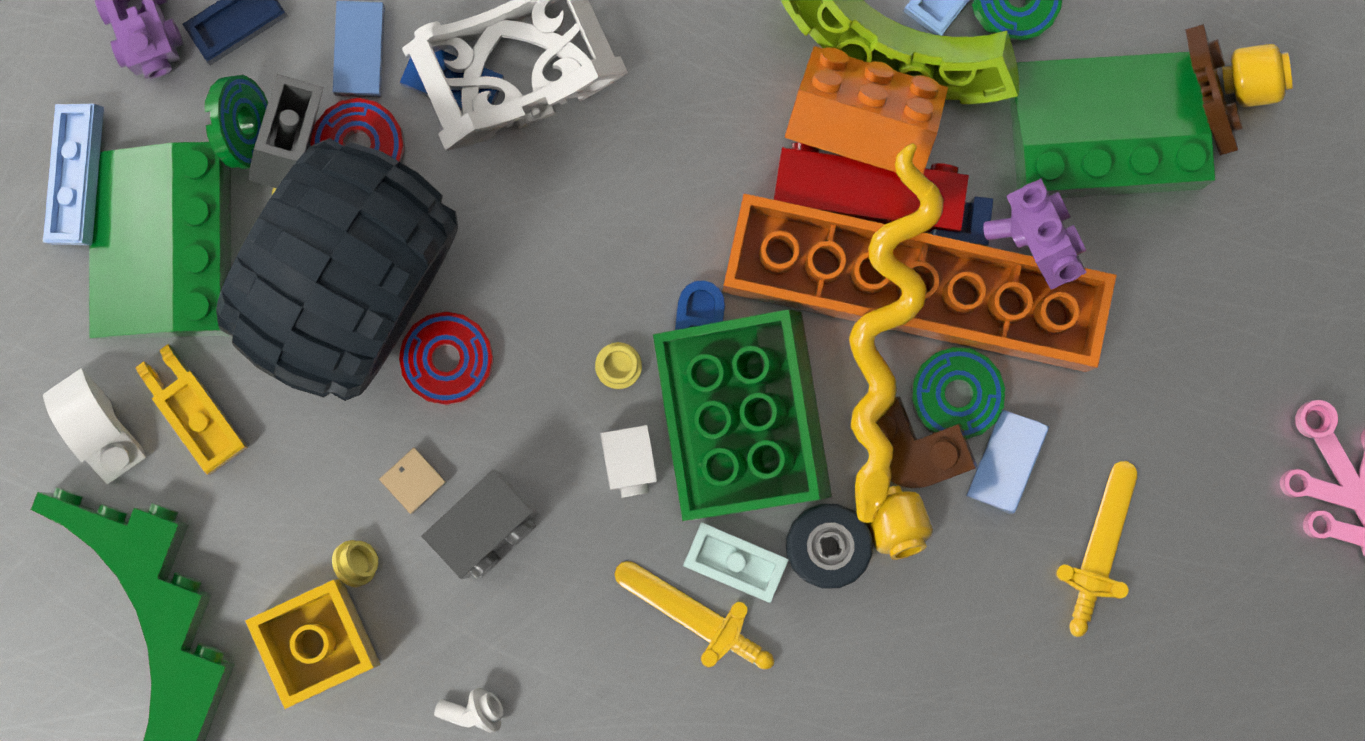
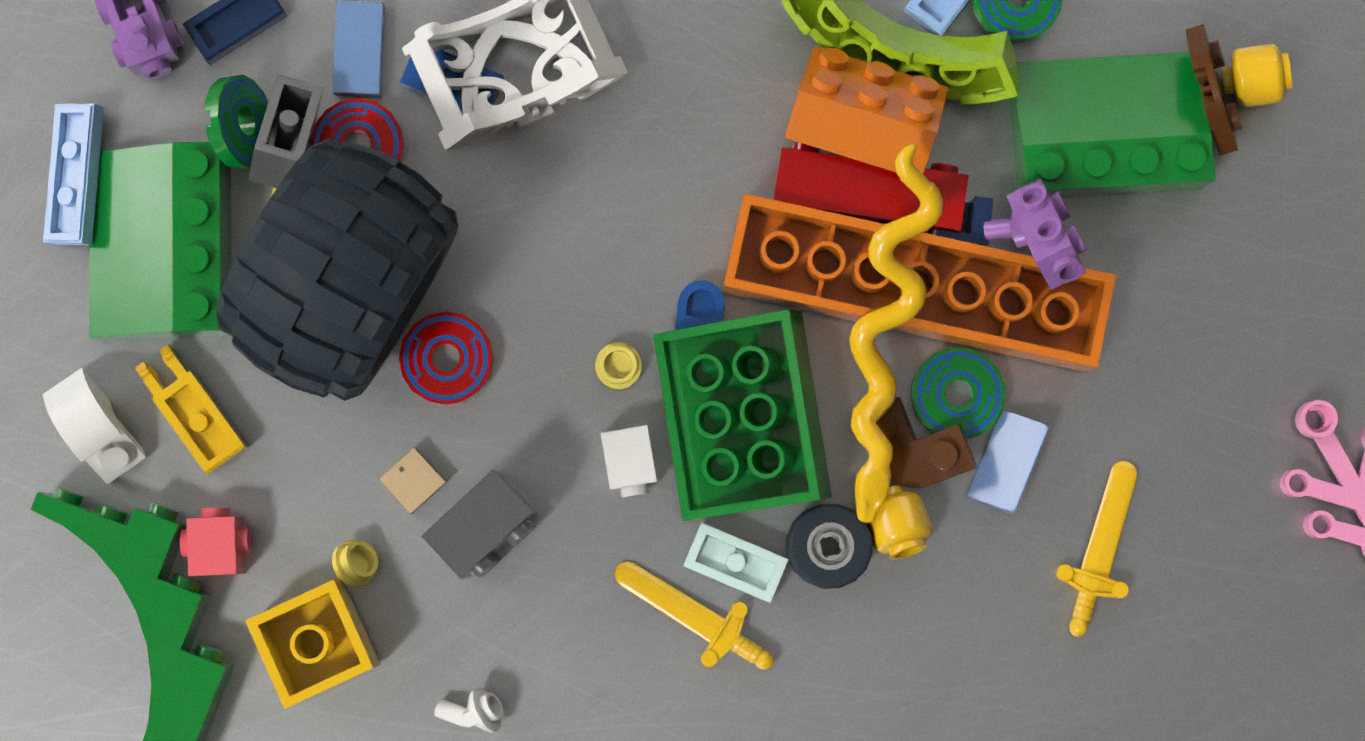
(215, 543): none -> coral brick

